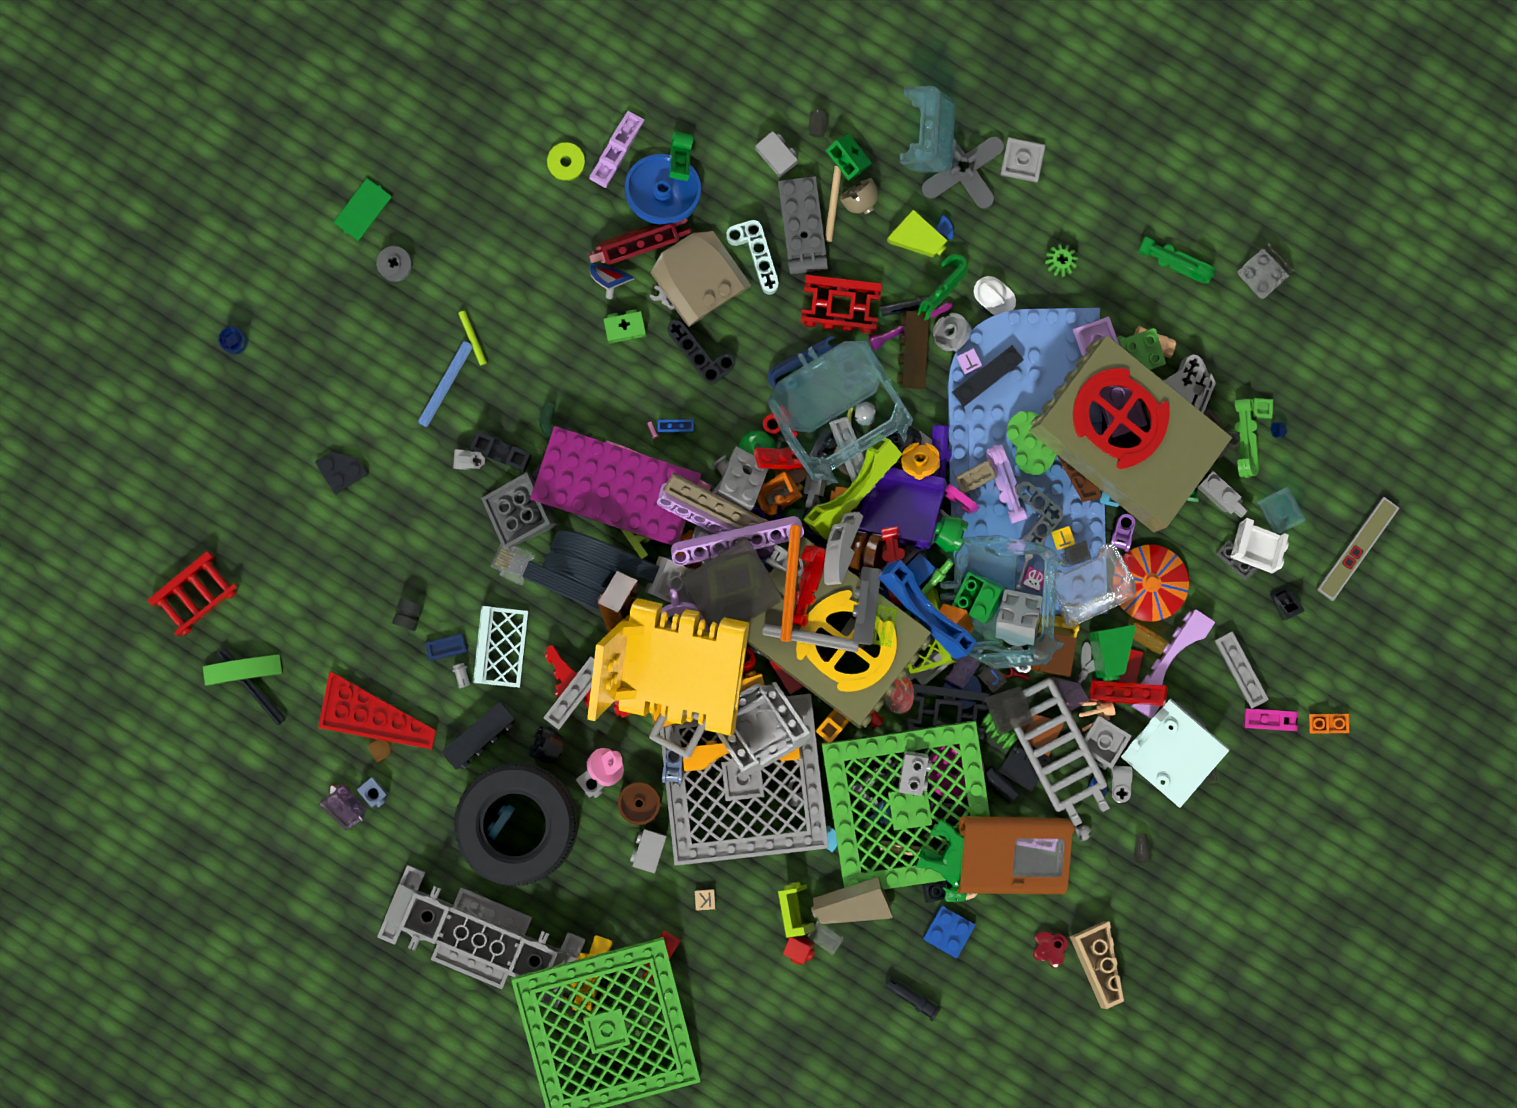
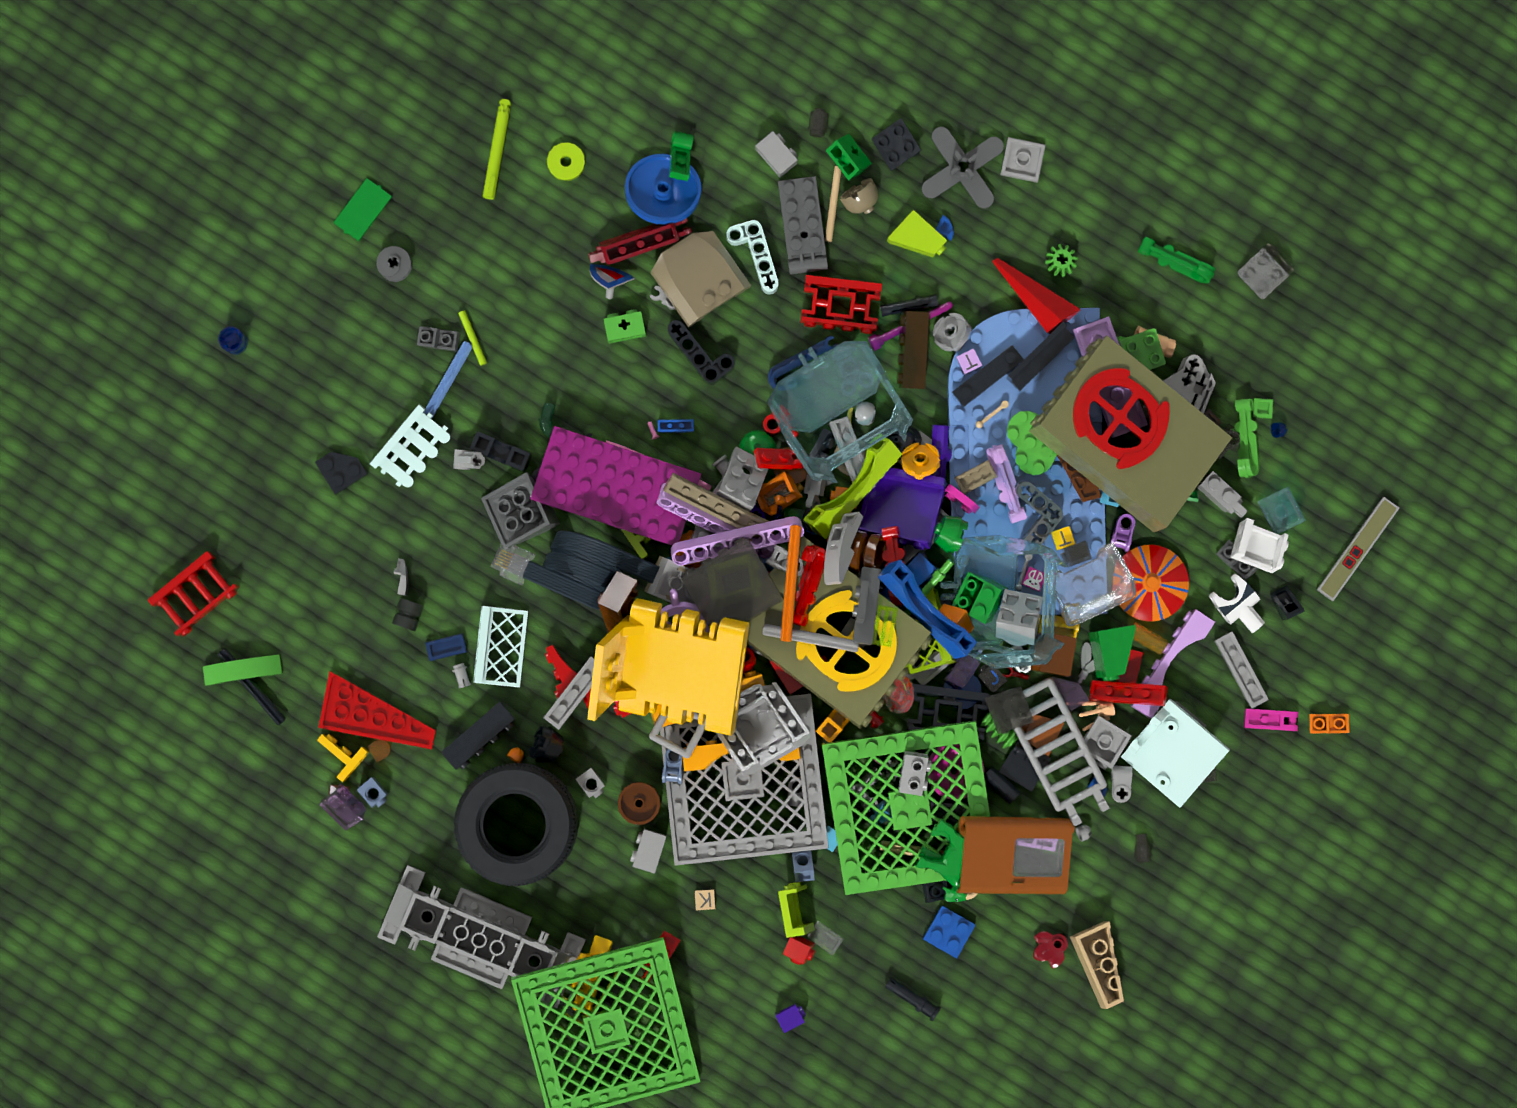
(344, 755): none -> yellow bracket
(401, 569): none -> light grey slope
(406, 455): none -> light aqua fence
(438, 339): none -> dark grey slope
(495, 828): medium azure plate -> none
(496, 149): none -> lime piece
(516, 755): none -> orange hinge
(605, 766): bright pink tile -> none
(616, 149): lavender slope -> none
(790, 1017): none -> dark purple brick
(805, 872): none -> sand blue brick
(853, 903): dark tan slope -> none
(896, 144): none -> black hinge
(936, 130): clear light blue windscreen -> none
(948, 286): green piece -> none
(979, 424): none -> tan hinge
(994, 295): white piece -> none
(1040, 357): none -> black fence
(1043, 303): none -> red wedge
(1240, 605): none -> white connector

